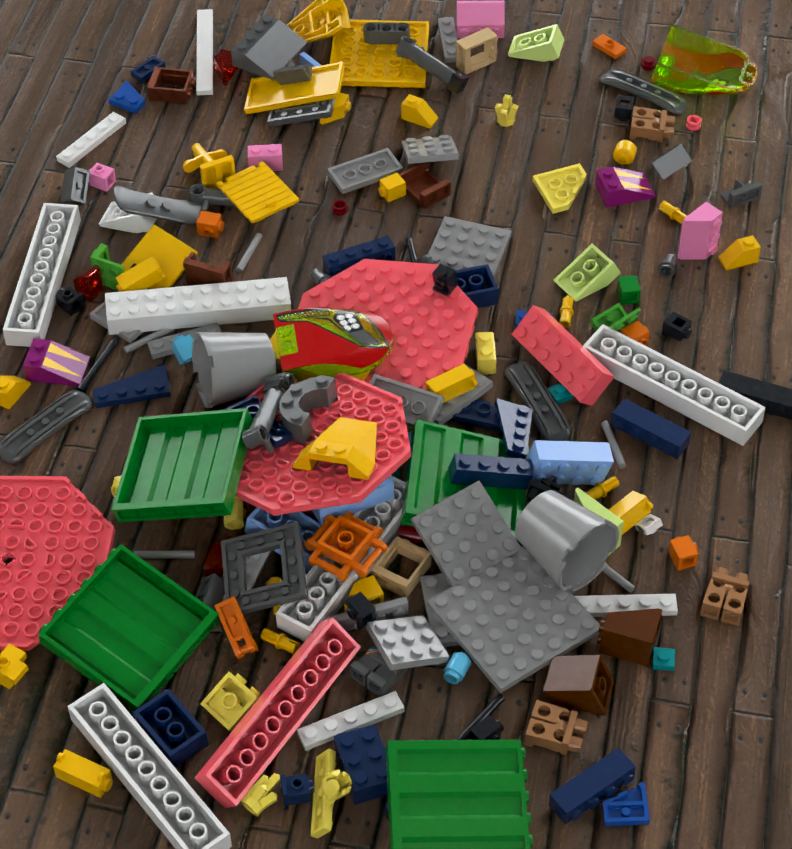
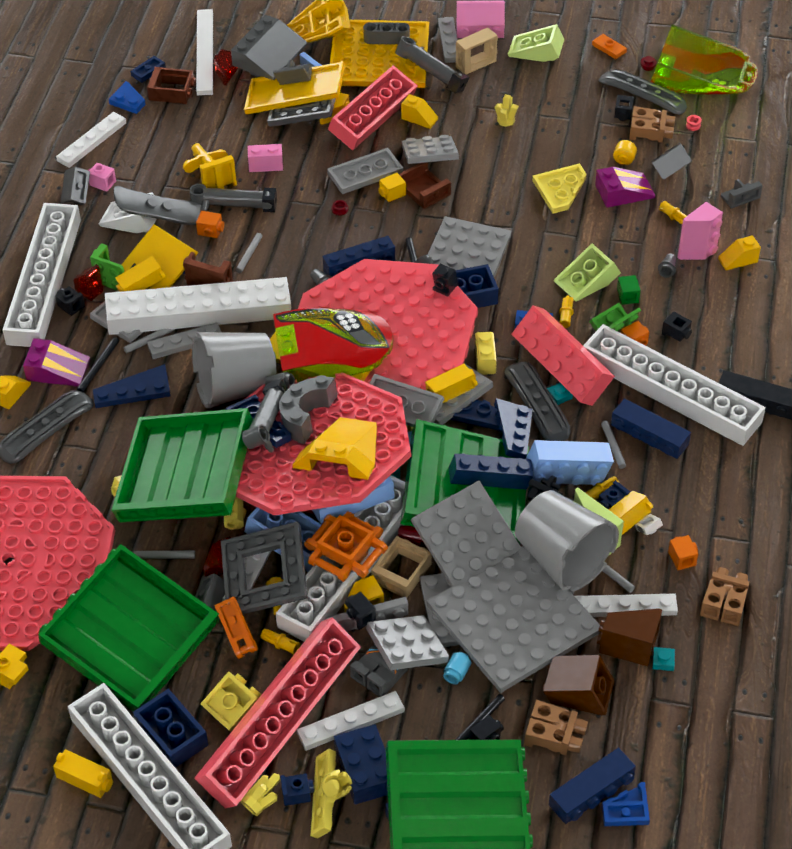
(182, 349): medium azure brick -> none
(257, 192): yellow door -> none
(372, 107): none -> coral brick
(613, 495): none -> dark blue brick

